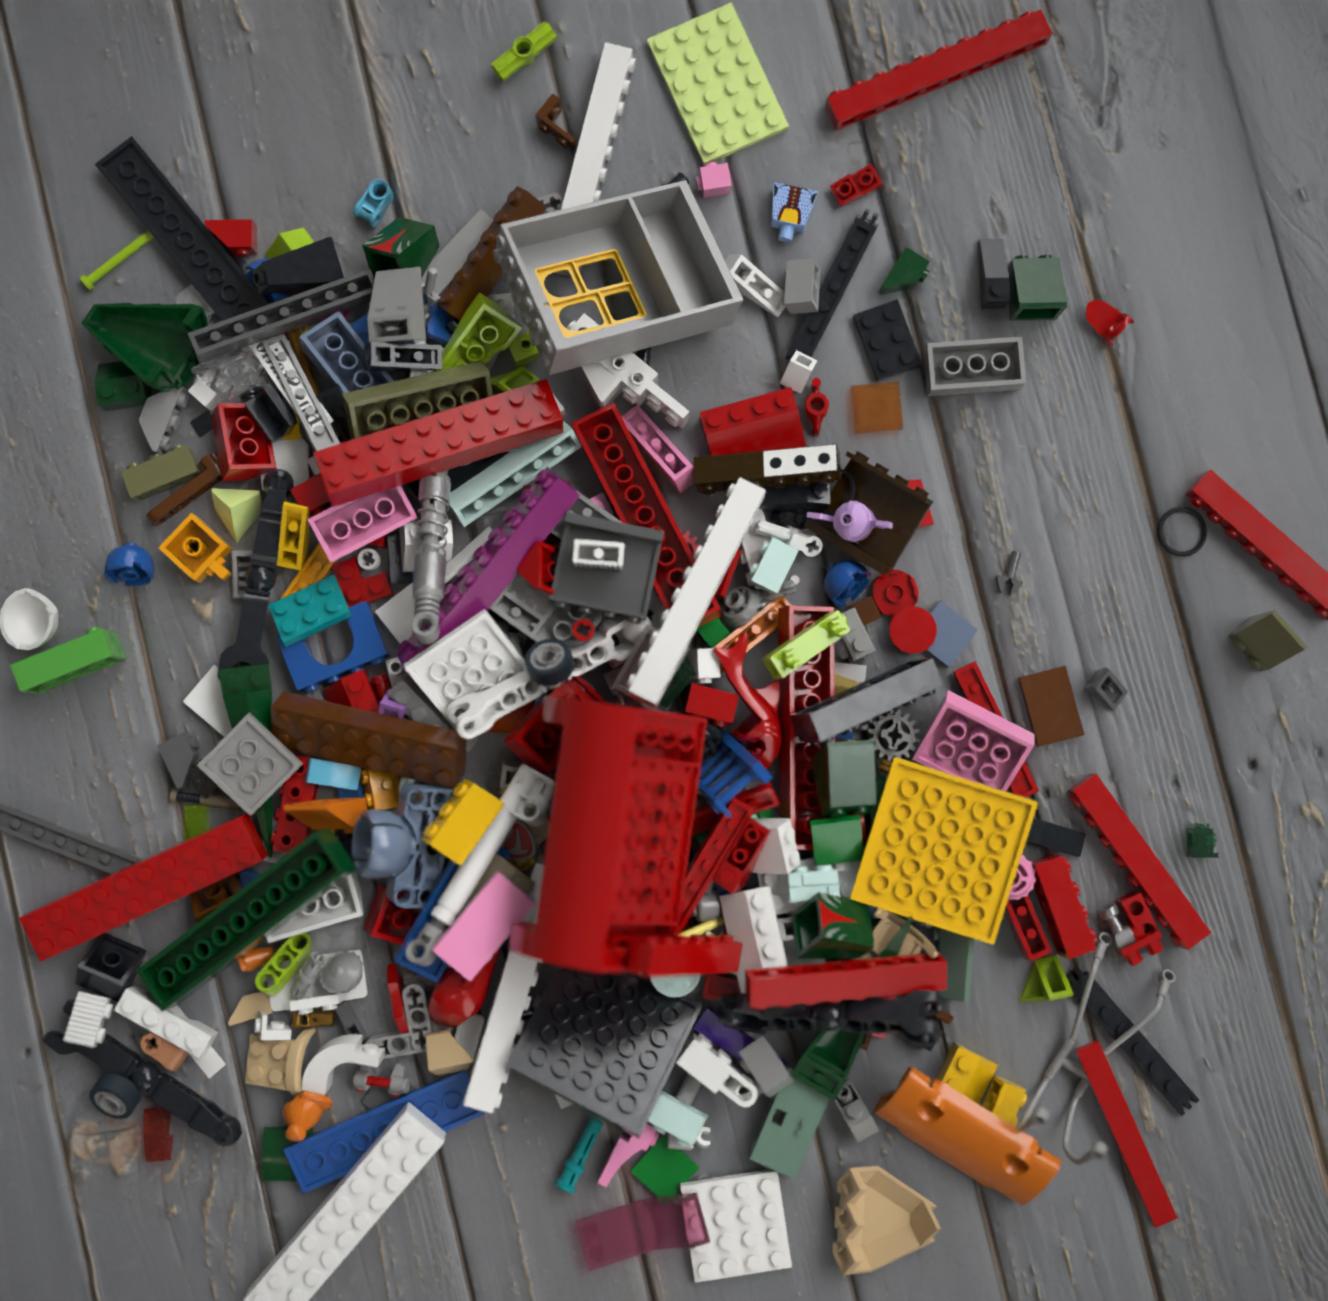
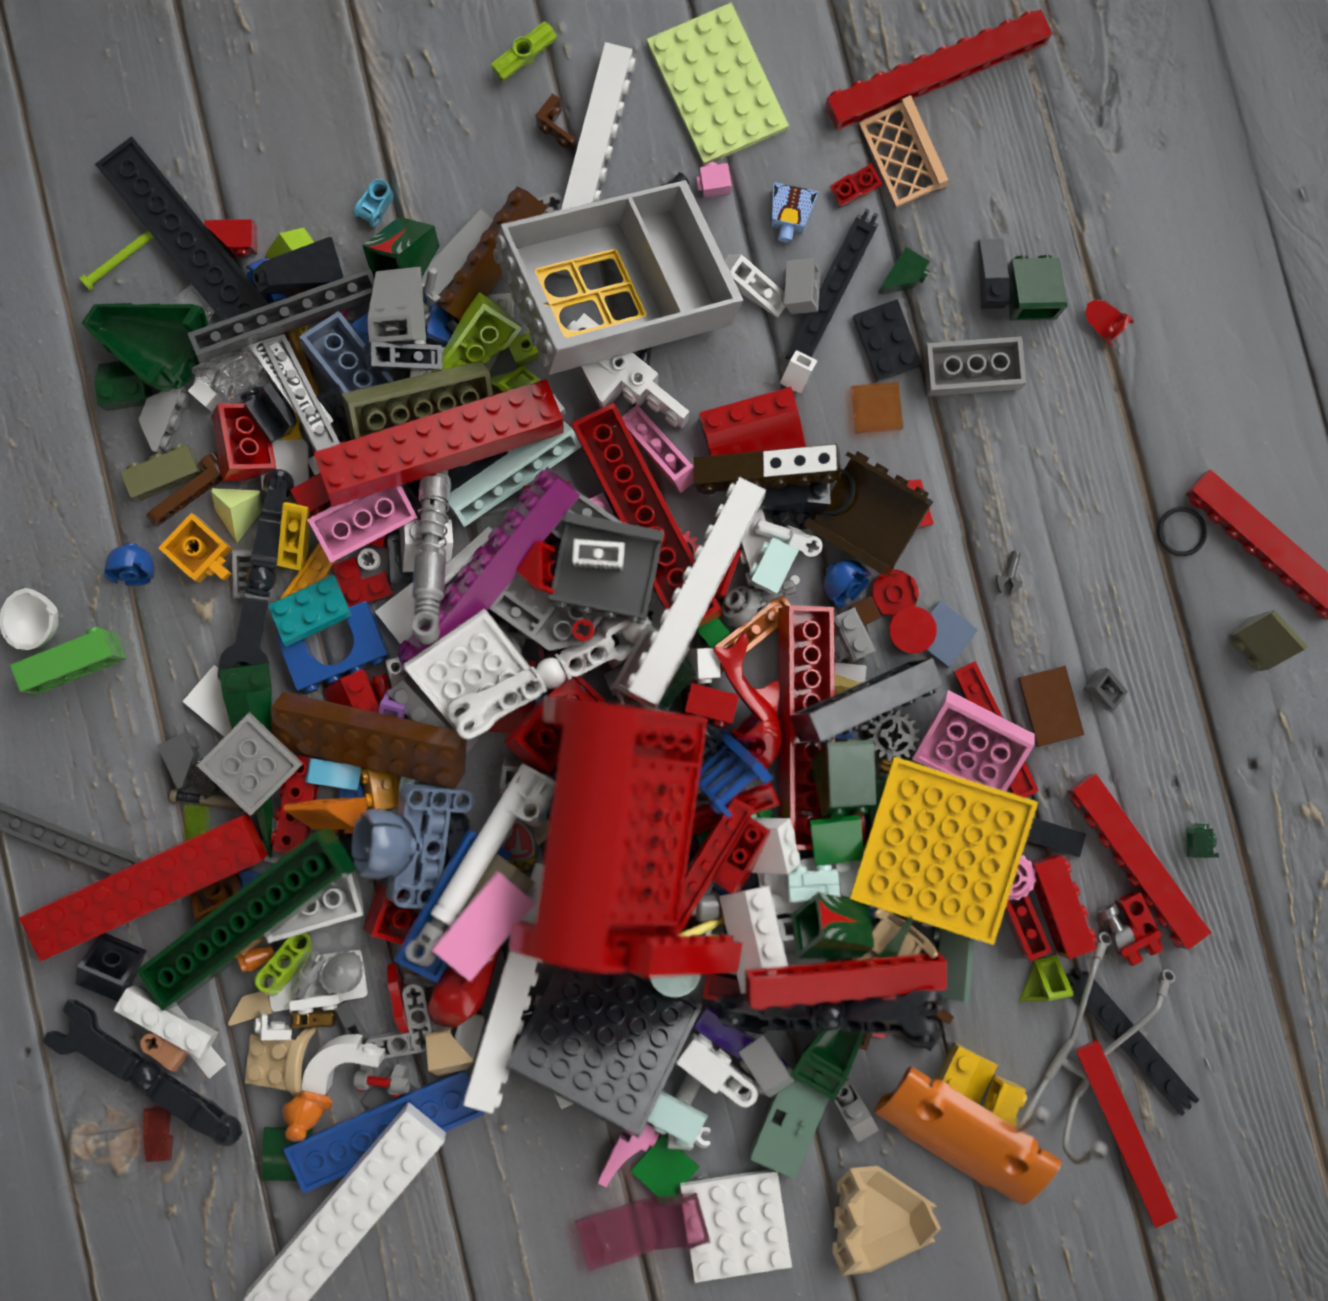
(88, 1019): white brick -> none
(115, 1096): black wheel -> none
(202, 424): black sticker -> none
(462, 821): yellow slope -> none
(549, 662): black wheel -> none
(574, 1165): teal pin -> none
(806, 644): lime brick -> none
(816, 407): red piece -> none
(861, 521): lavender helmet -> none
(924, 149): none -> light nougat fence

